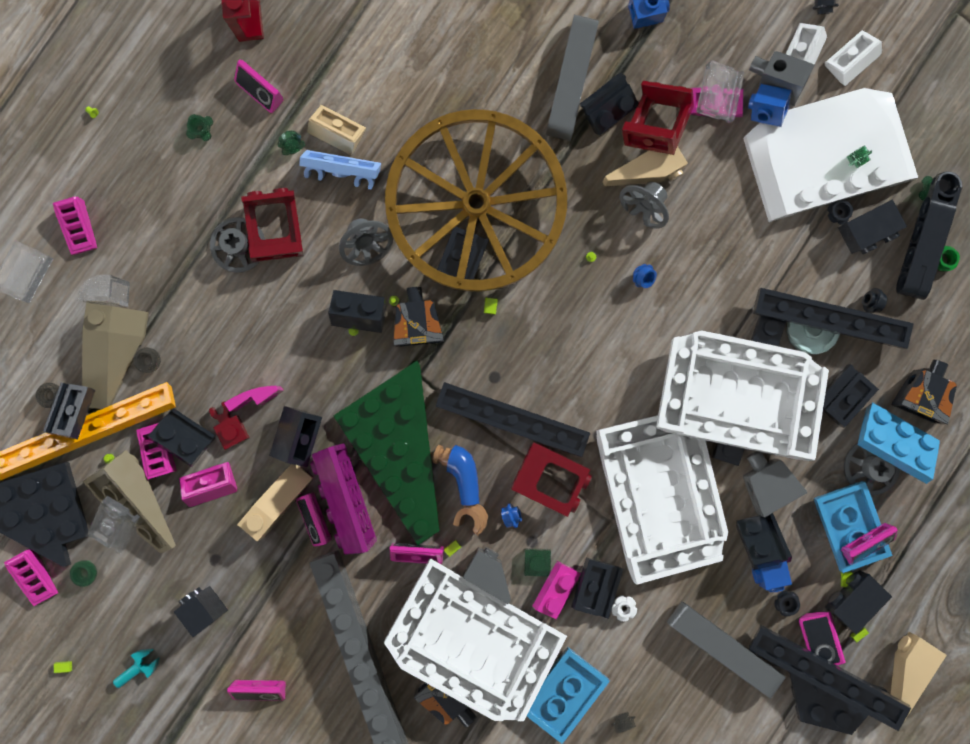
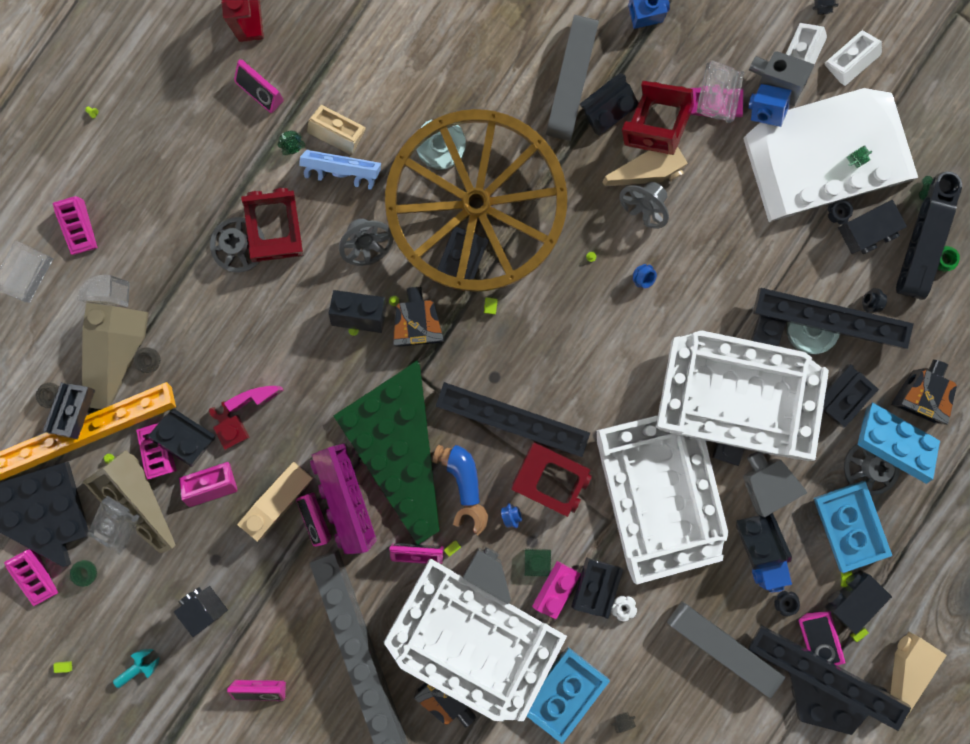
(193, 123): clear green plate -> none
(295, 436): black brick -> none
(435, 152): none -> light aqua tile
(869, 543): dark pink slope -> none

